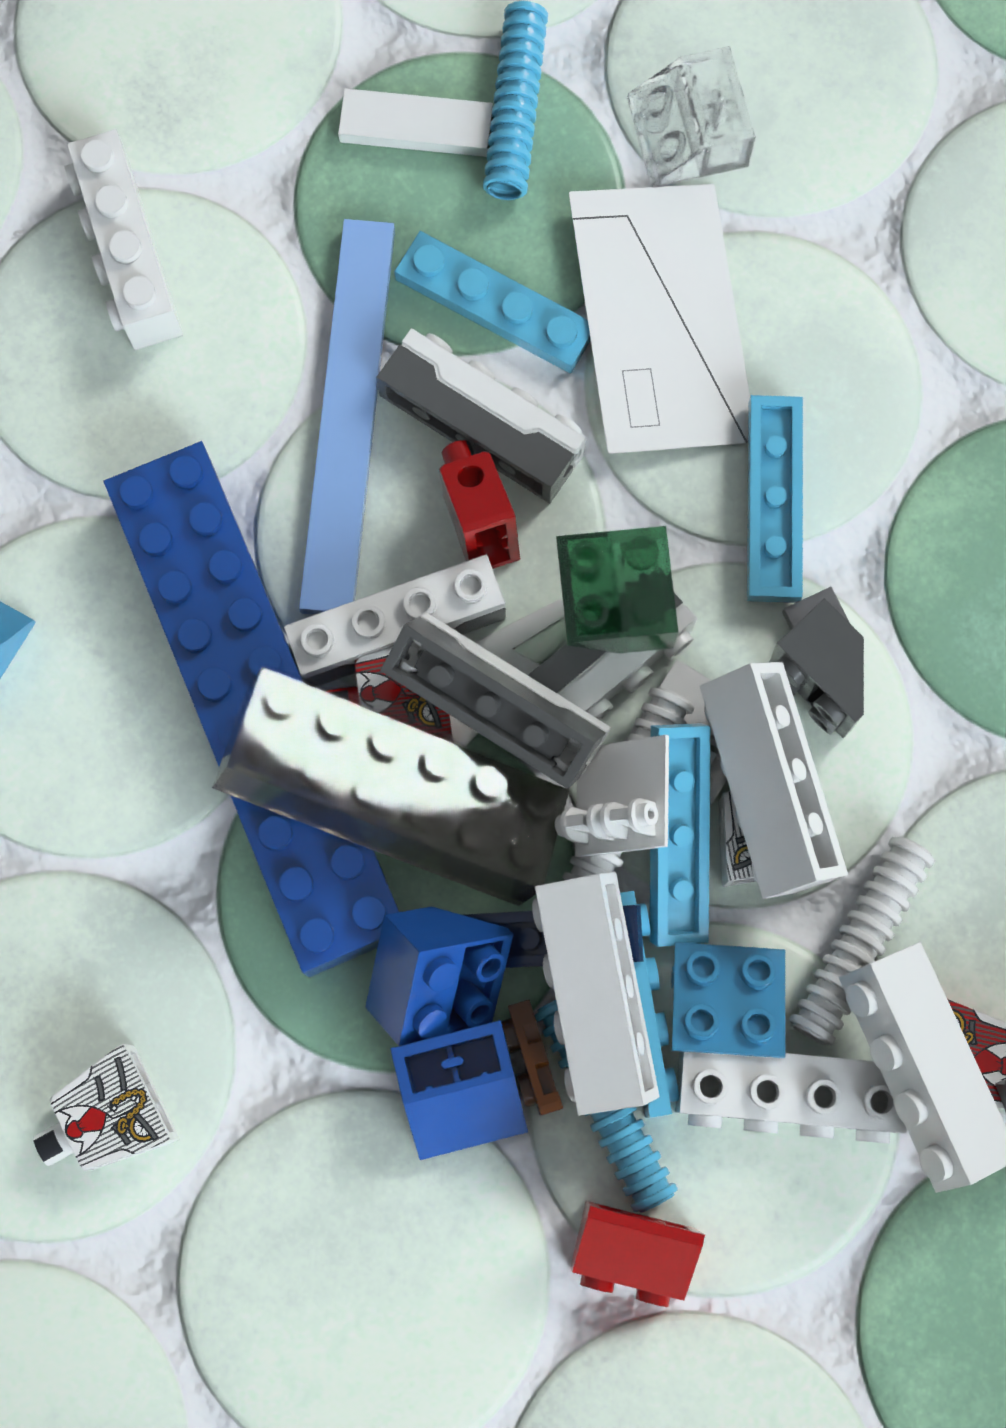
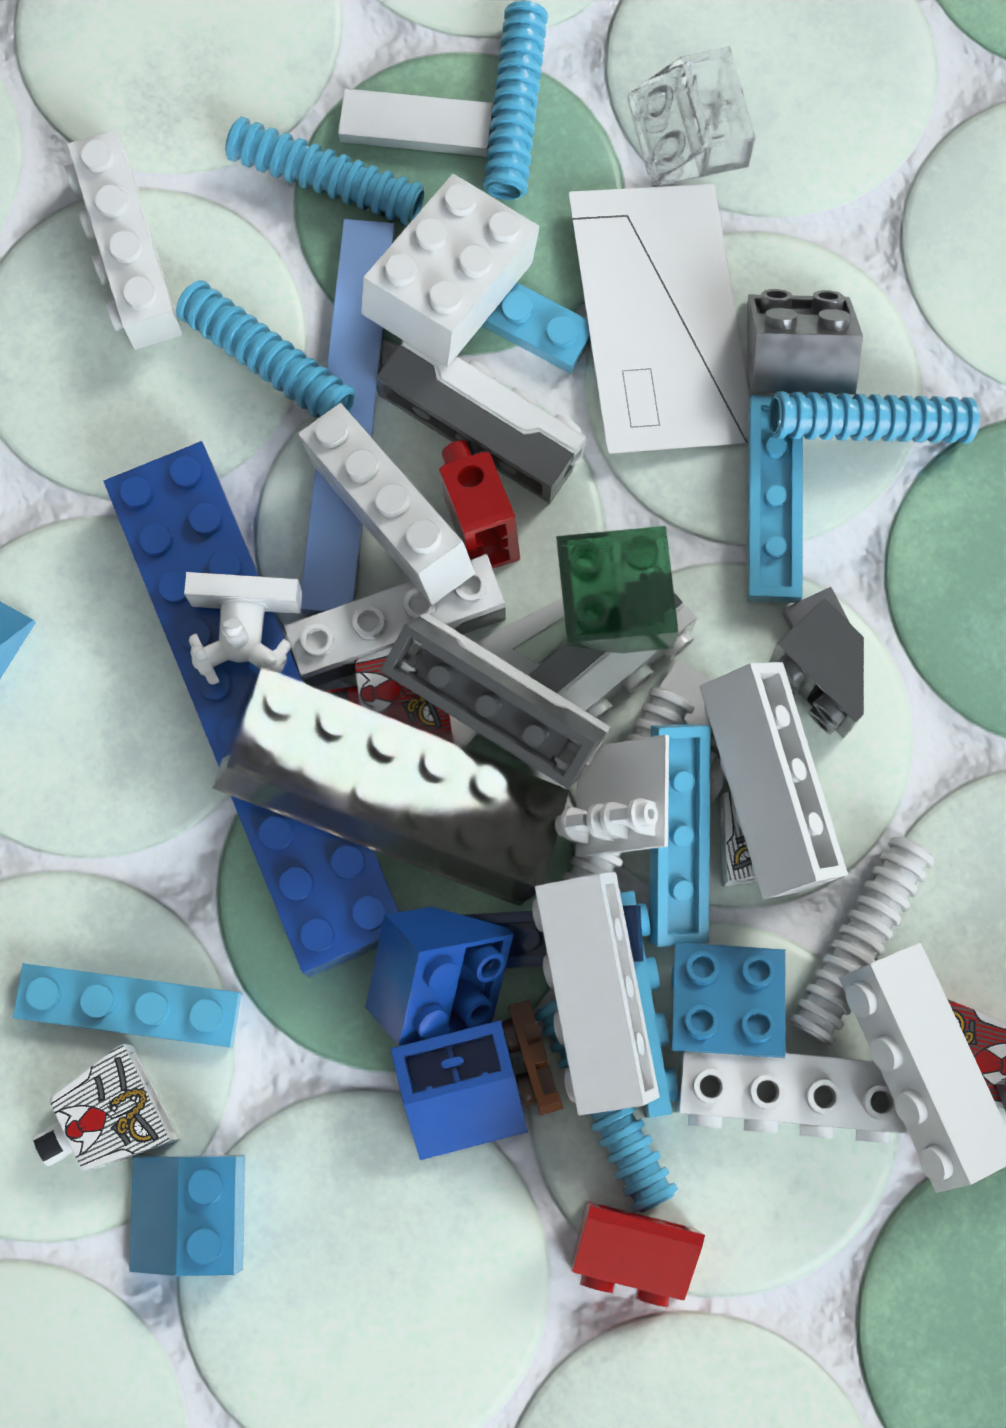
(127, 1005): none -> medium azure plate
(187, 1215): none -> dark azure slope
(241, 618): none -> white piece
(262, 350): none -> medium azure piece
(324, 171): none -> medium azure piece
(387, 503): none -> white brick
(449, 269): none -> white brick
(802, 342): none -> flat silver slope
(873, 417): none -> medium azure piece

